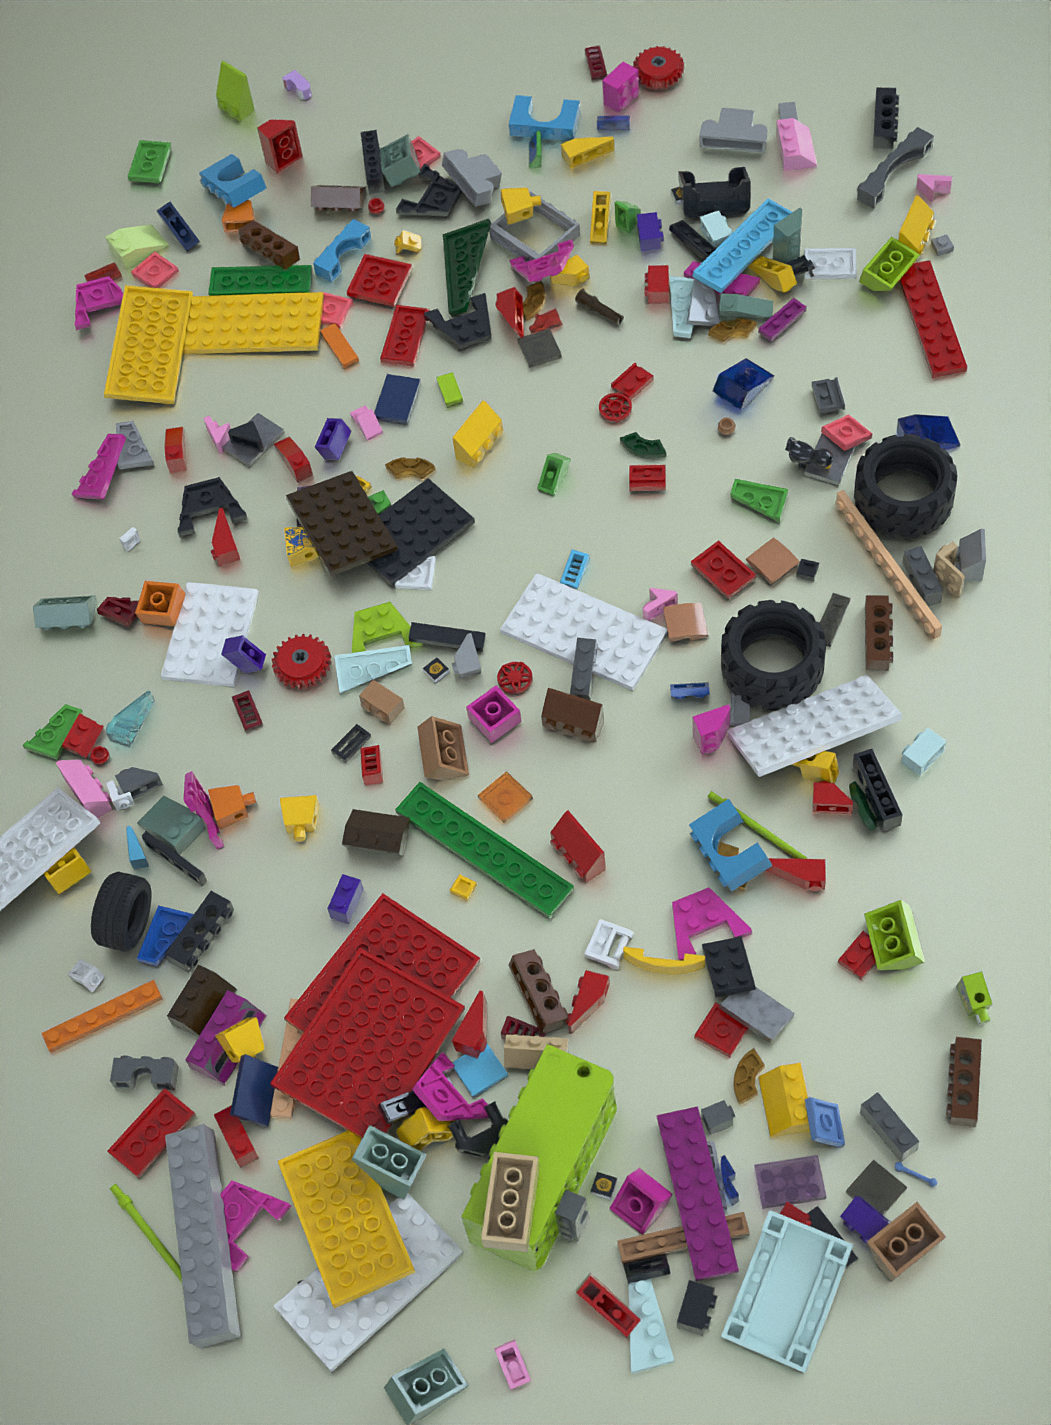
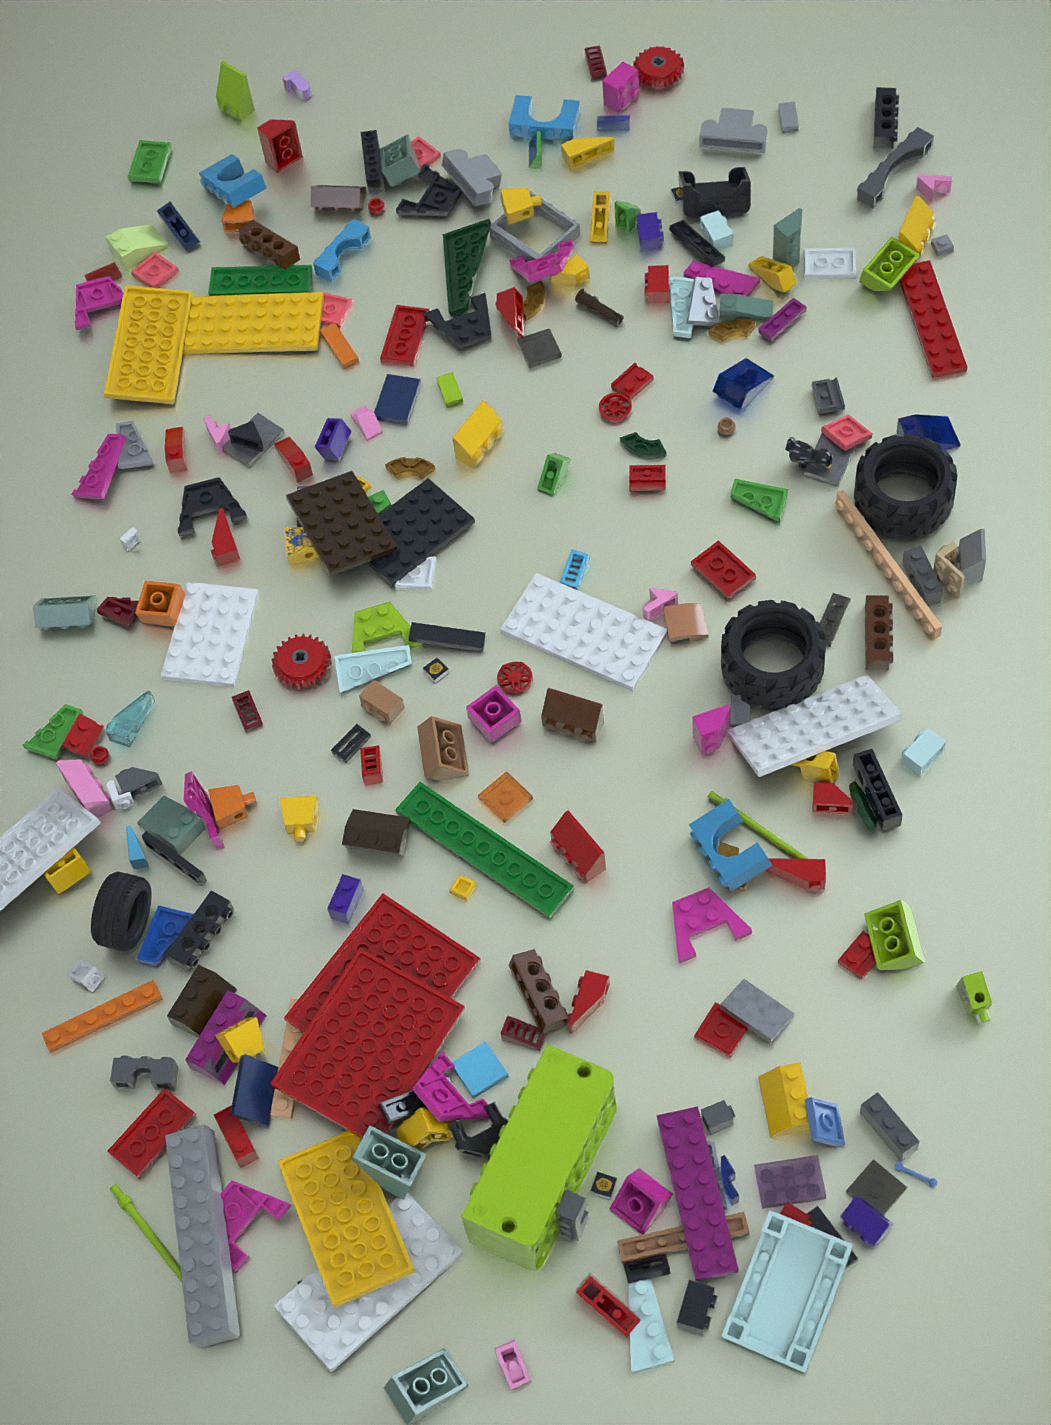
(243, 654): dark purple brick -> none
(379, 280): red plate -> none
(407, 241): yellow bracket -> none
(466, 659): light grey slope -> none
(472, 1033): red slope -> none
(510, 1202): tan brick -> none
(526, 1050): tan brick -> none
(547, 320): clear red slope -> none
(583, 668): dark grey arch -> none
(602, 941): white plate -> none
(663, 966): yellow slope -> none
(697, 690): blue plate -> none
(728, 966): black plate -> none
(741, 247): medium azure plate -> none
(745, 1076): pearl gold tile -> none
(772, 560): nougat slope -> none
(795, 145): bright pink slope -> none
(801, 265): black bracket -> none
(807, 569): black tile -> none
(904, 1241): medium nougat slope -> none
(971, 1050): reddish brown brick -> none

